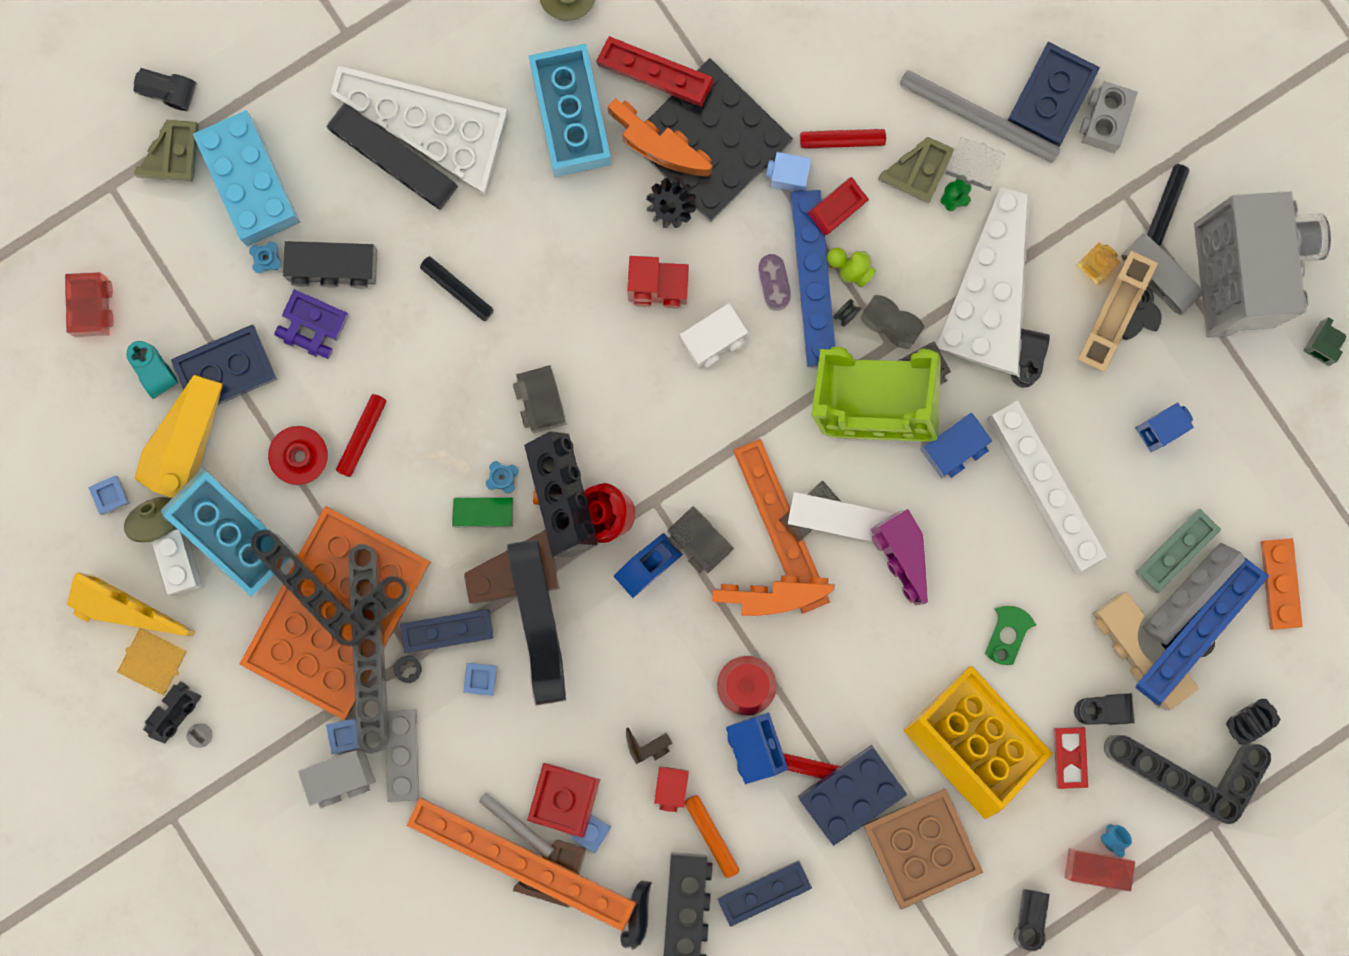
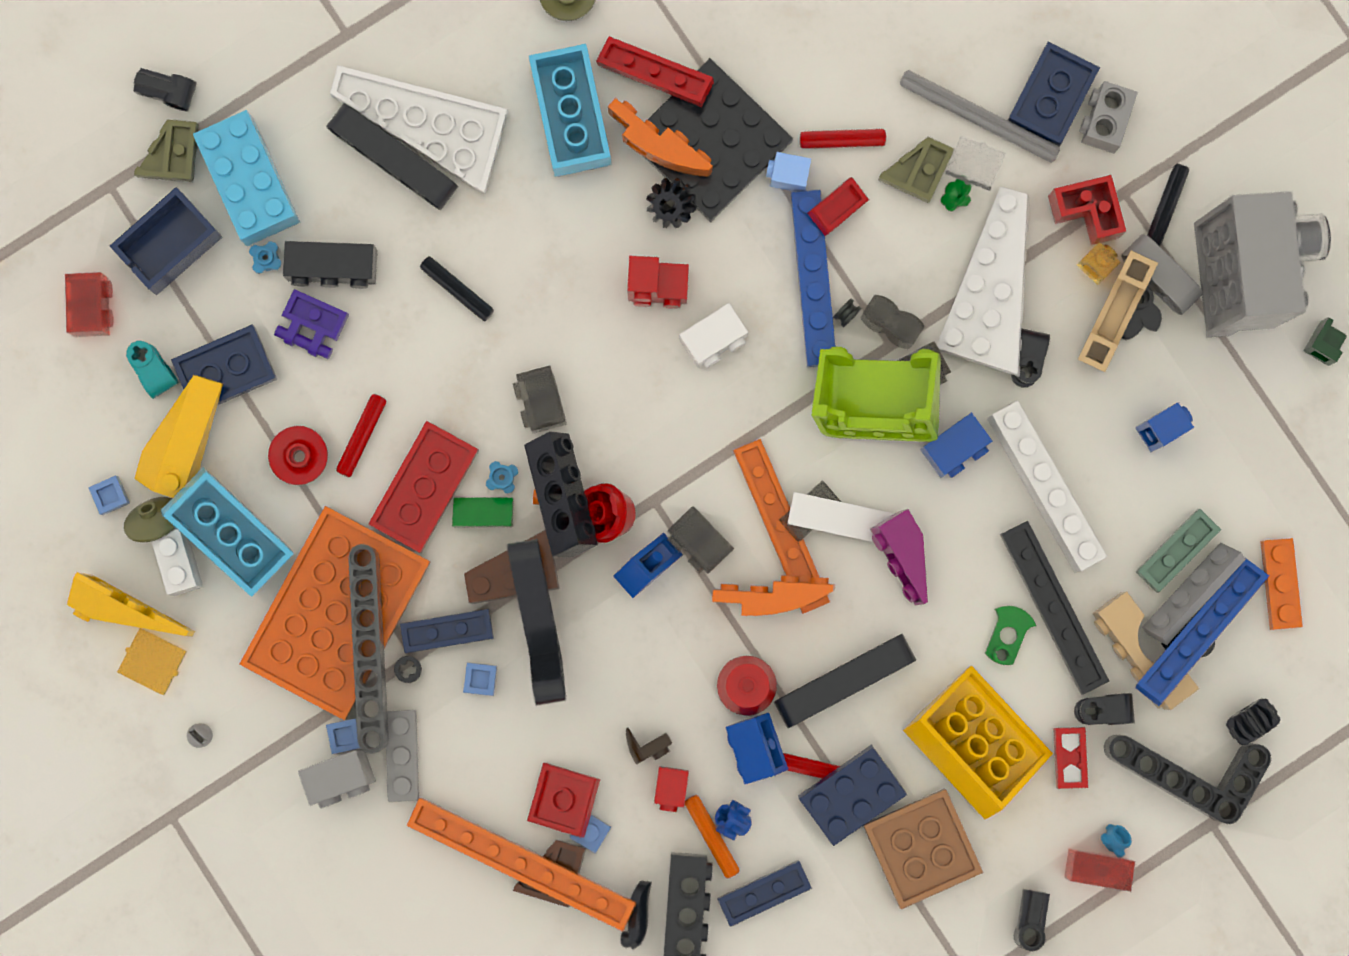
(164, 724): black hinge -> none
(166, 241): none -> dark blue piece
(323, 594): black beam -> none
(423, 487): none -> red plate
(517, 825): light grey bar -> none
(733, 820): none -> blue gear
(781, 281): clear purple beam -> none
(845, 681): none -> black beam
(855, 269): lime animal -> none
(1054, 608): none -> black plate
(1094, 201): none -> red brick

